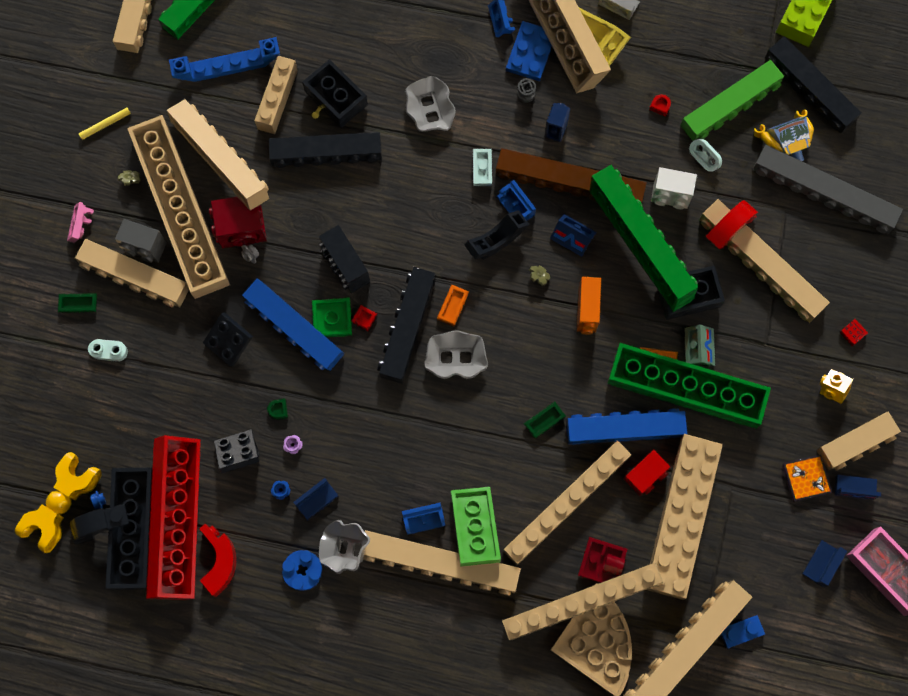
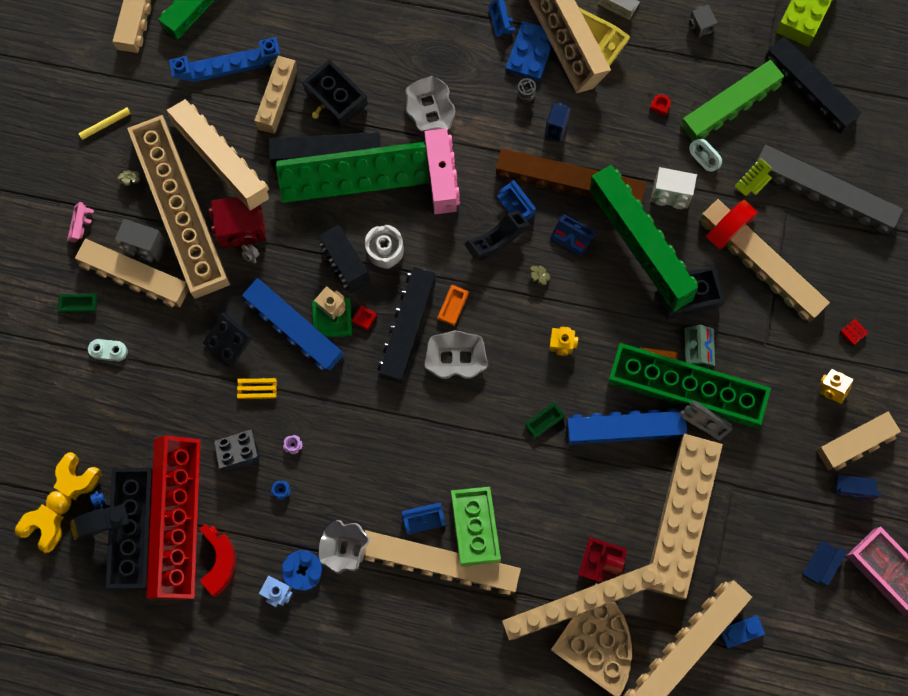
(240, 388): none -> yellow tile
(276, 592): none -> light blue brick
(278, 409): dark green tile -> none
(316, 499): dark blue panel -> none
(331, 302): none -> tan brick
(353, 172): none -> green brick
(383, 236): none -> white brick
(442, 171): none -> bright pink brick
(482, 167): light aqua plate -> none
(557, 340): none -> yellow brick
(567, 503): tan brick -> none
(588, 305): orange brick -> none
(646, 473): red brick -> none
(702, 20): none -> dark grey brick
(706, 420): none -> dark grey hinge
(759, 180): none -> lime piece
(789, 136): torso -> none
(807, 478): tile -> none

